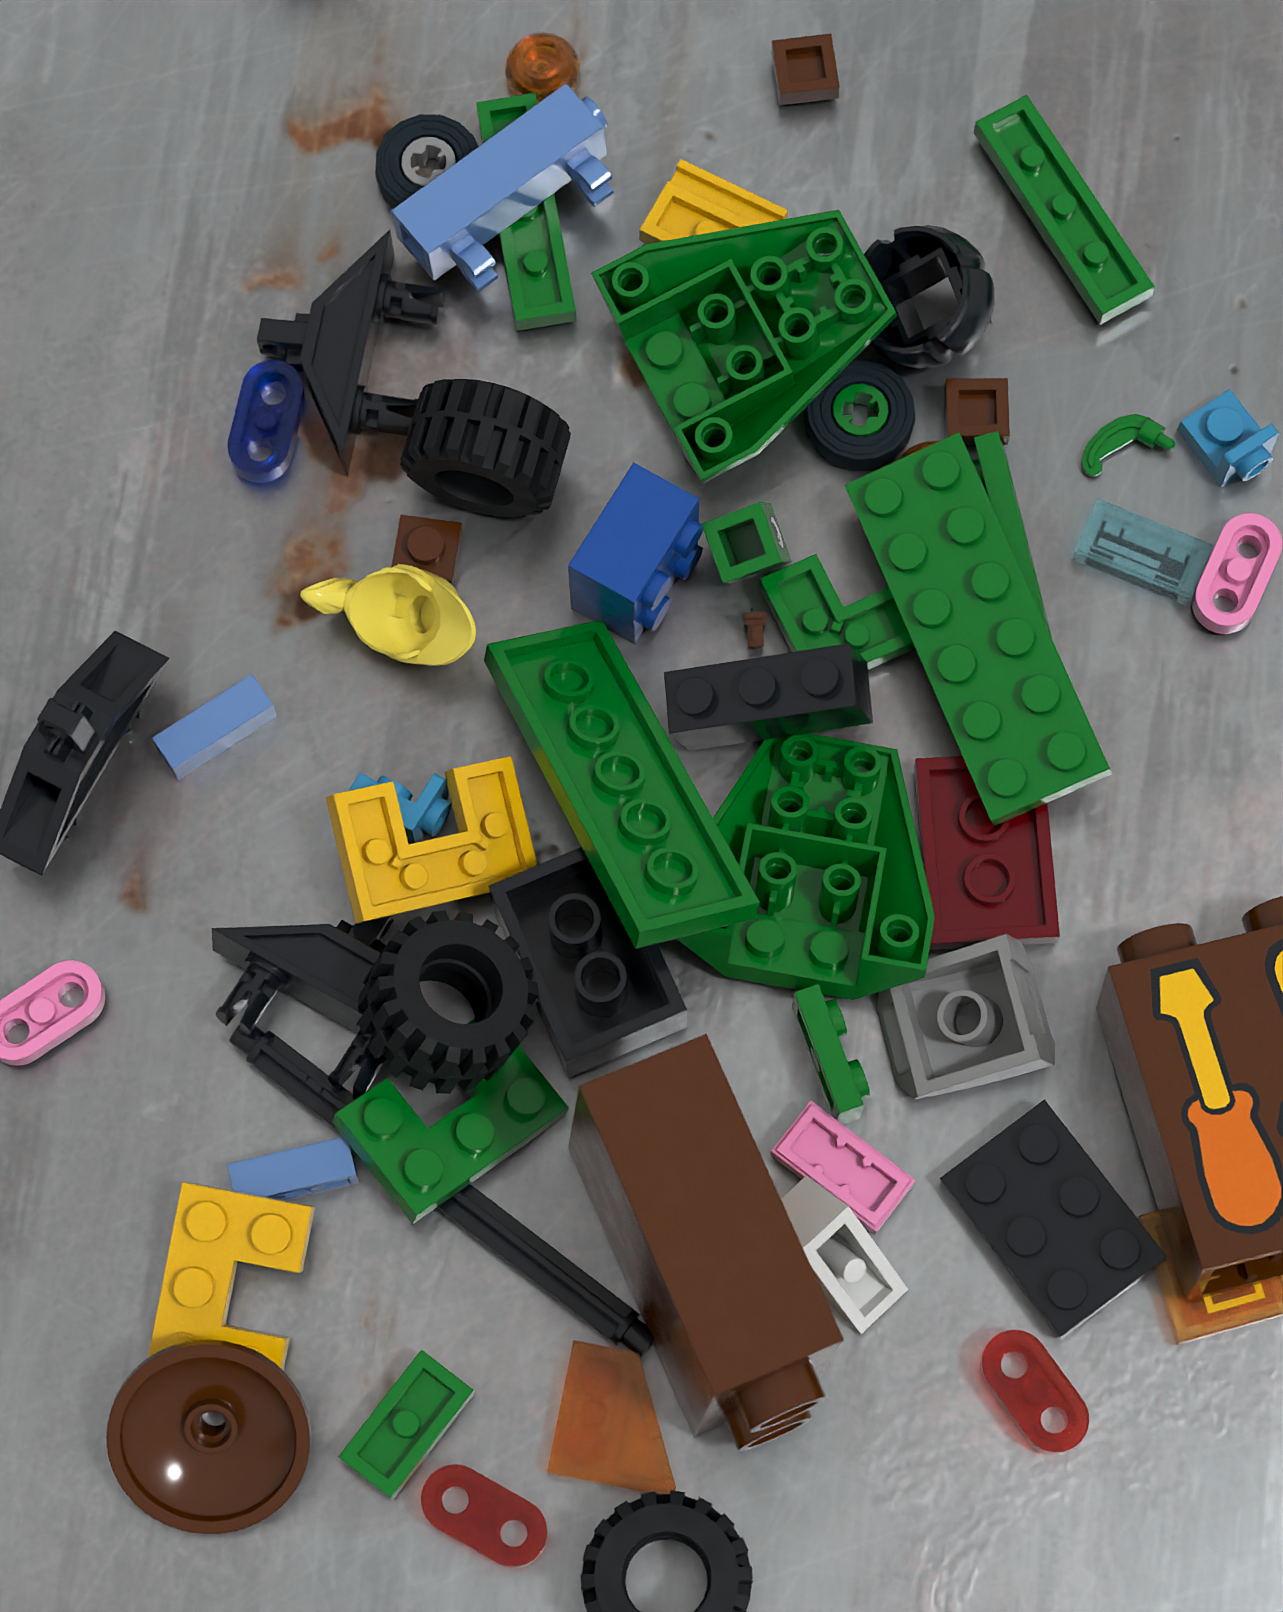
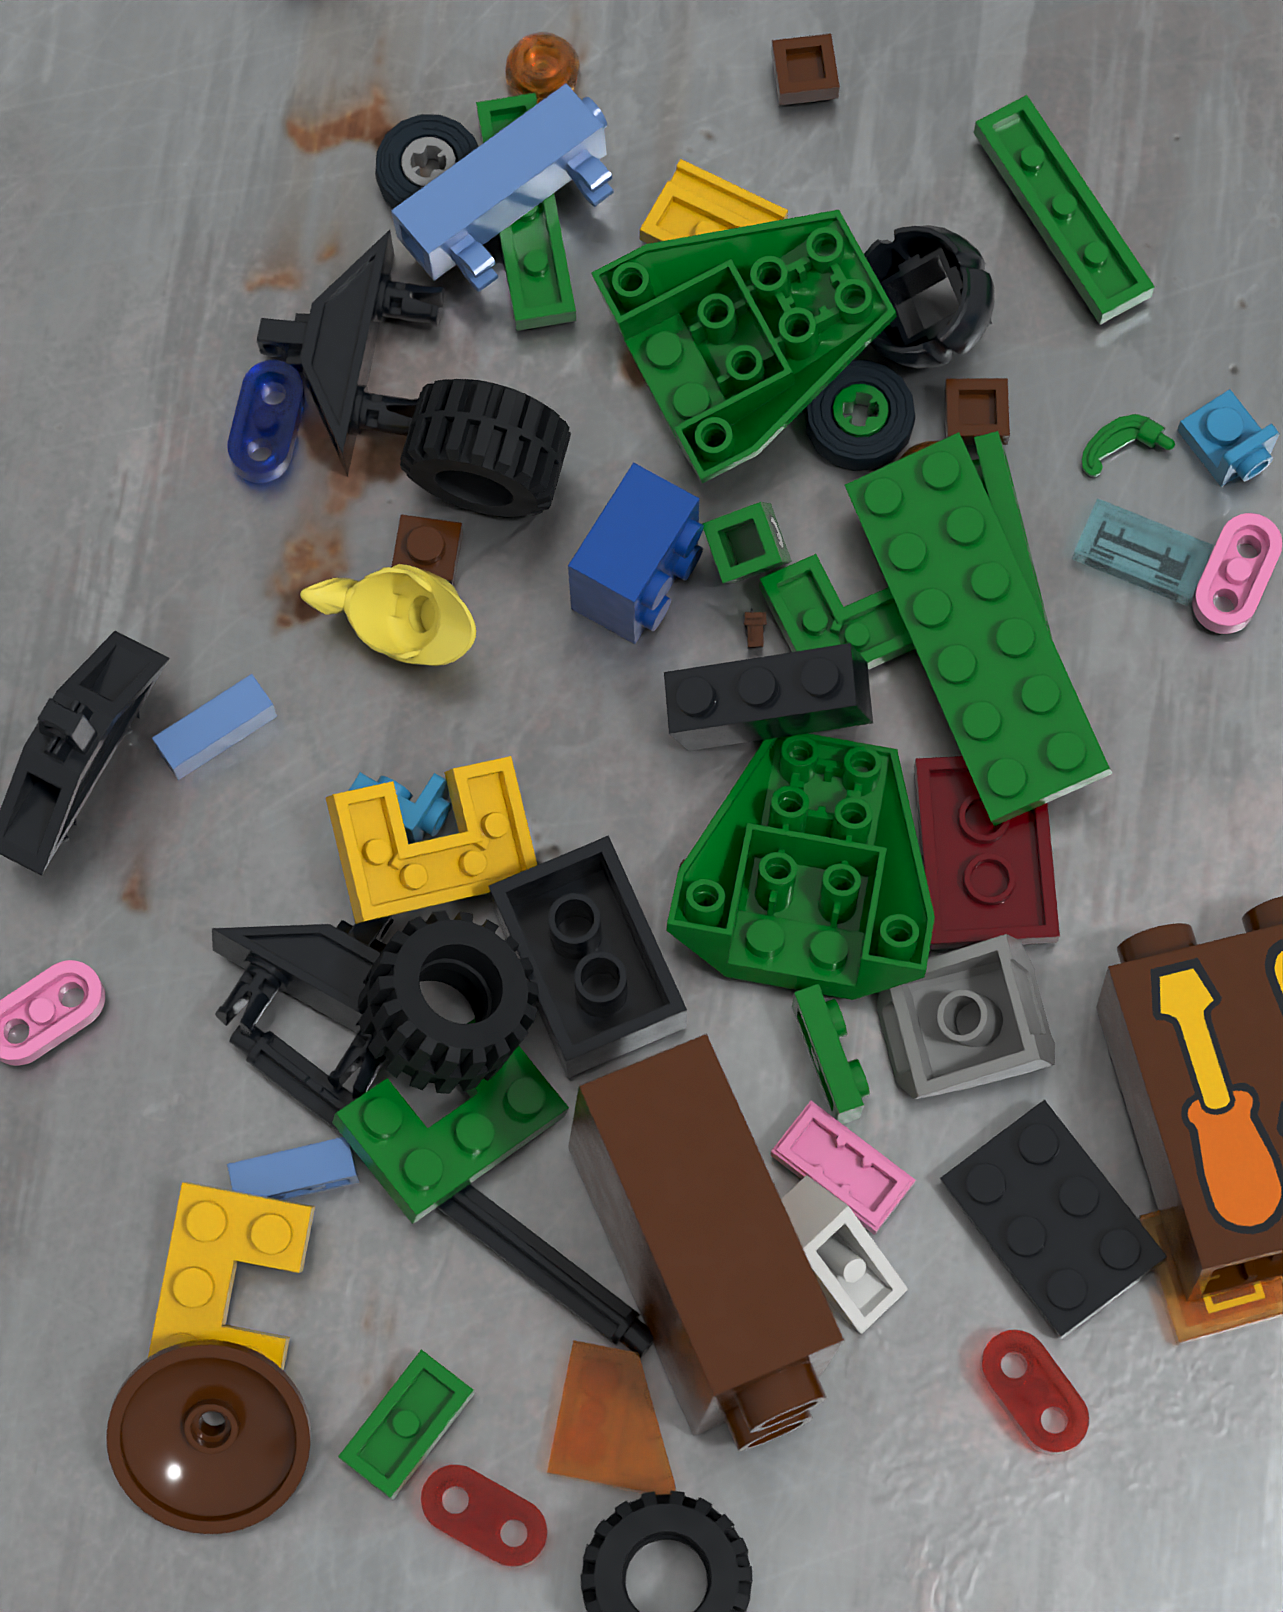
(620, 784): green plate -> none

